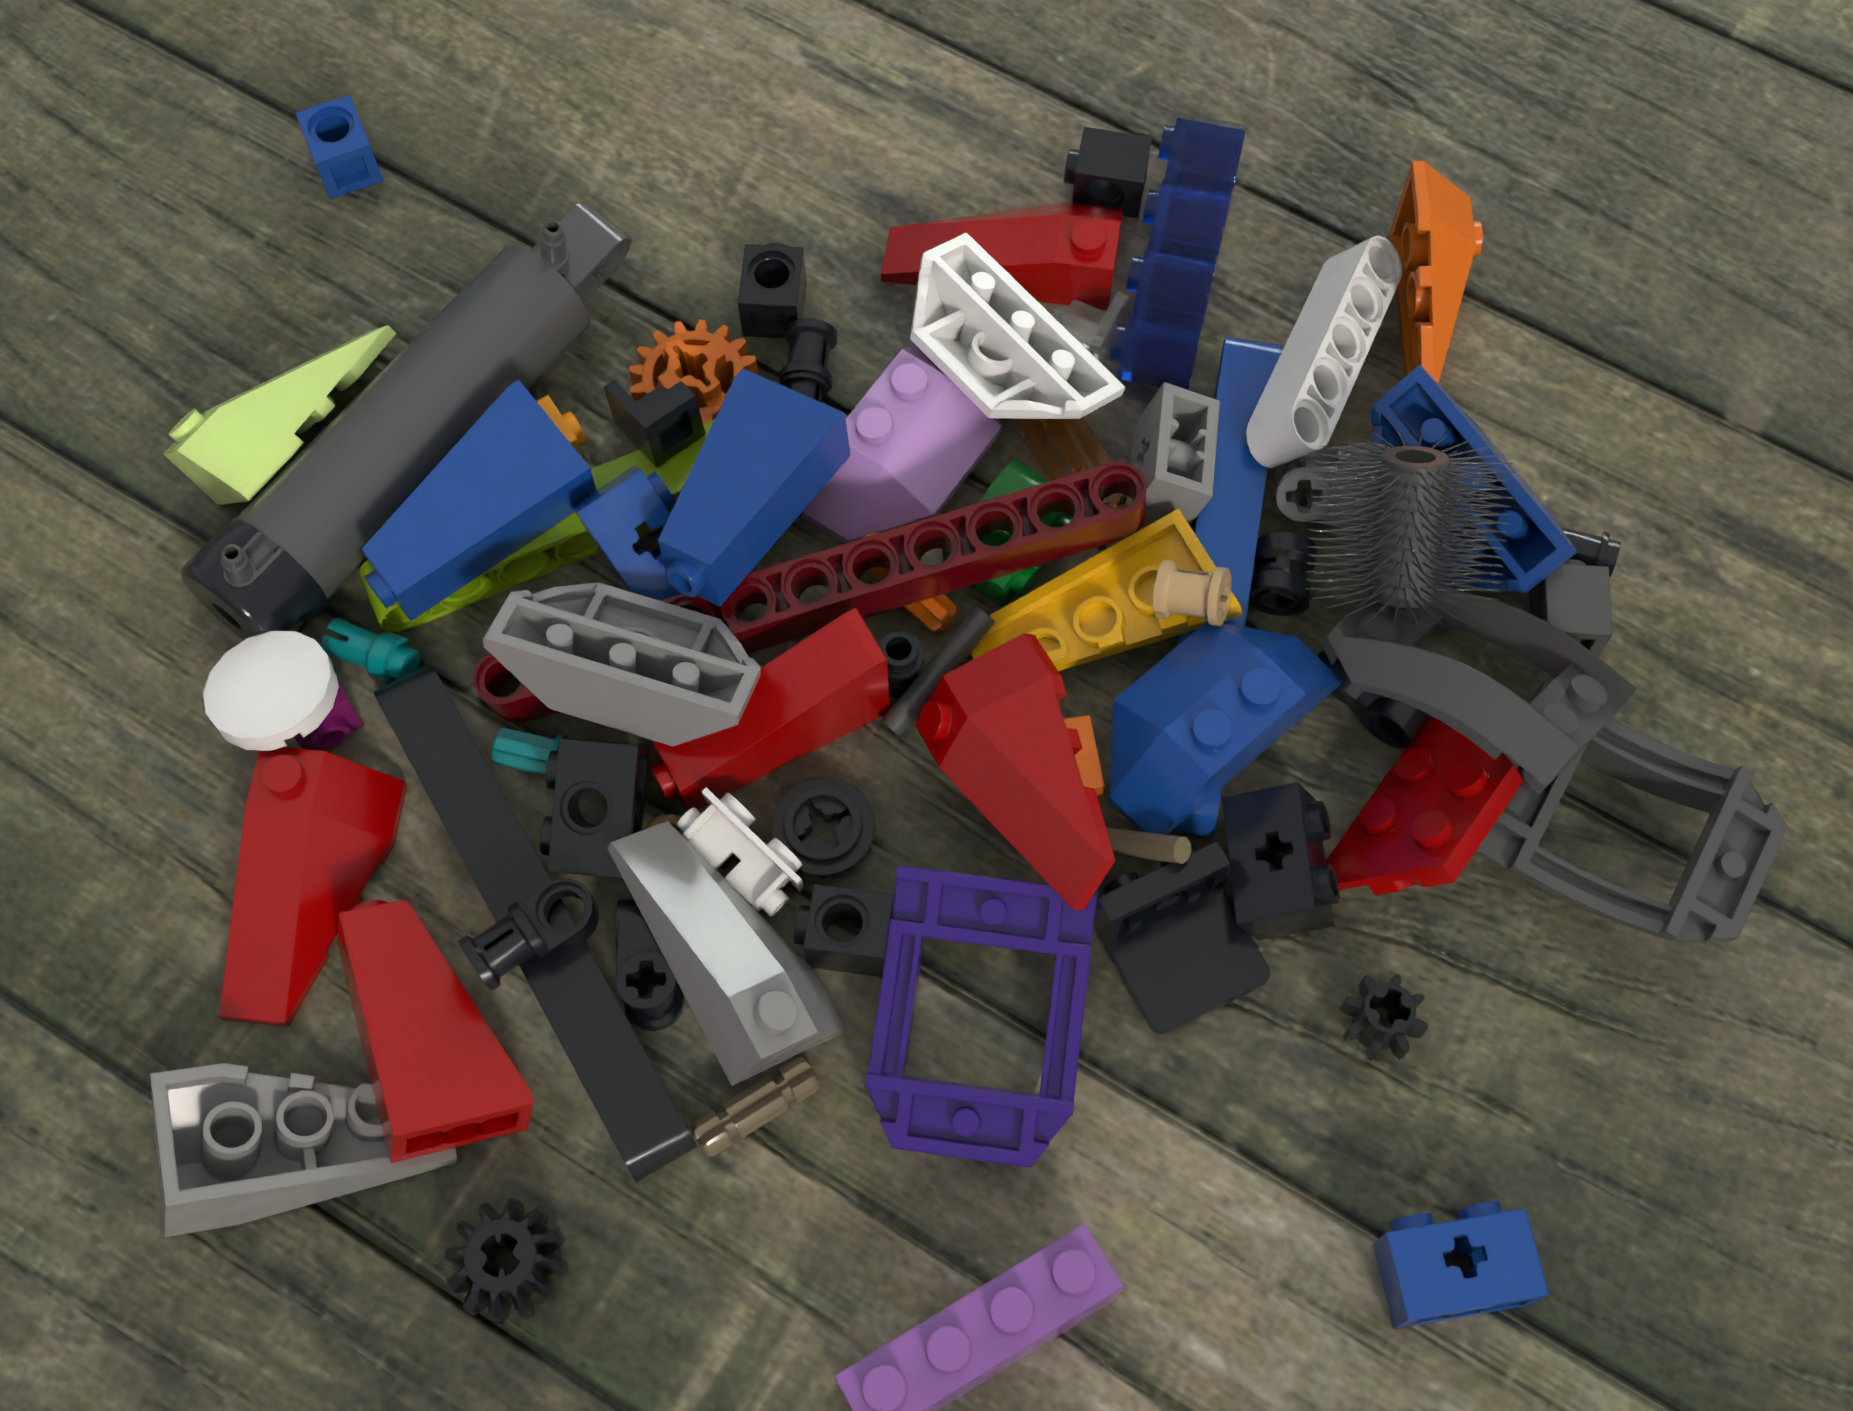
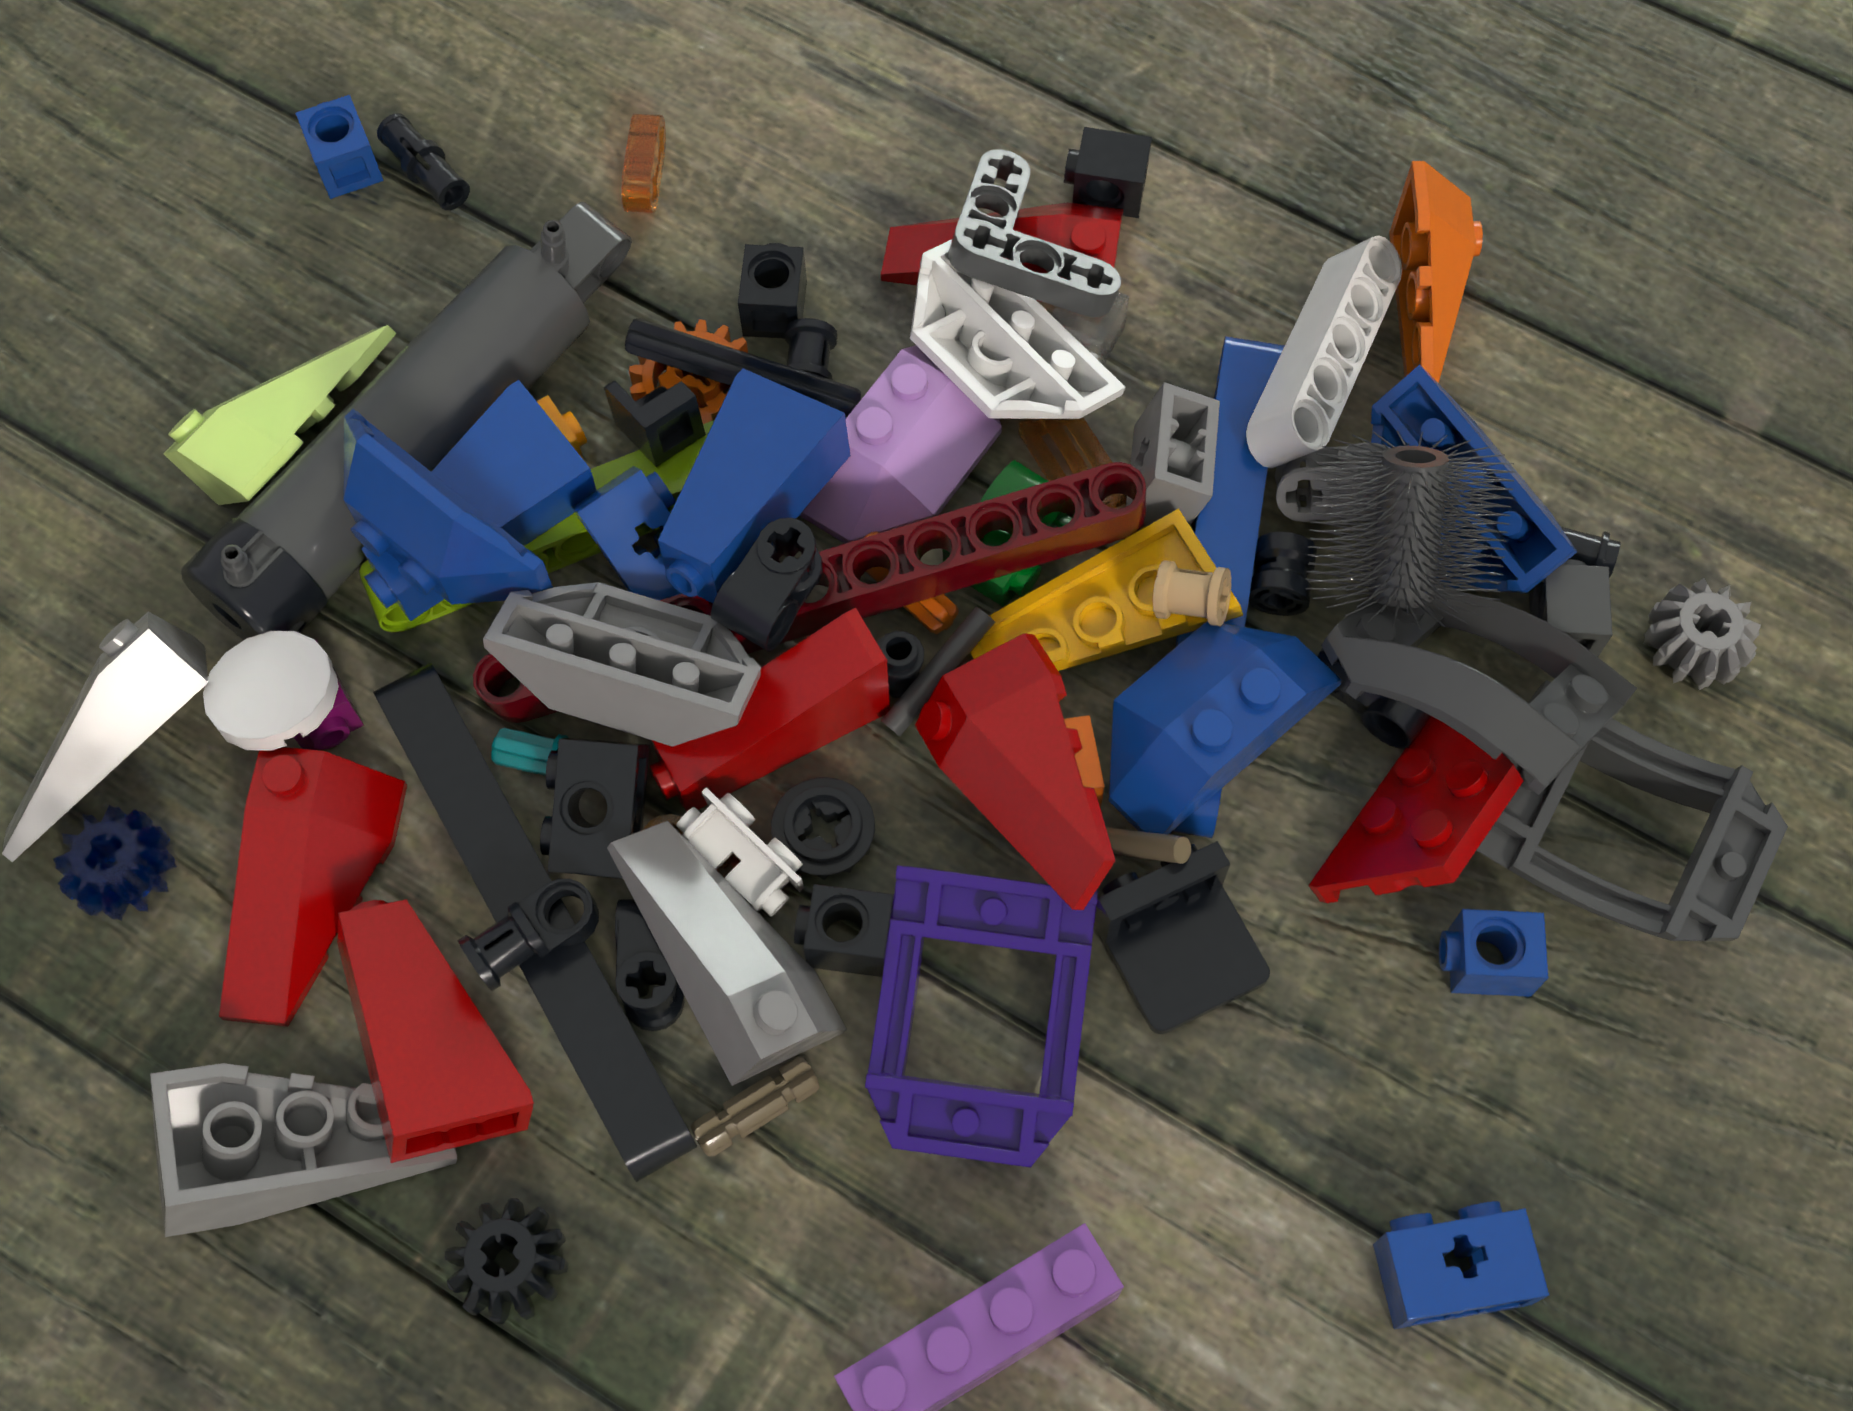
(90, 867): none -> clear blue gear
(130, 693): none -> wedge
(383, 655): teal animal -> none
(405, 143): none -> black pin
(428, 525): none -> blue wedge
(643, 163): none -> clear orange beam
(724, 363): none -> black axle
(766, 594): none -> black piece
(984, 240): none -> dark grey beam
(1182, 251): clear blue brick -> none
(1258, 835): black brick -> none
(1401, 1015): black gear -> none
(1517, 936): none -> blue brick
(1702, 634): none -> light grey gear

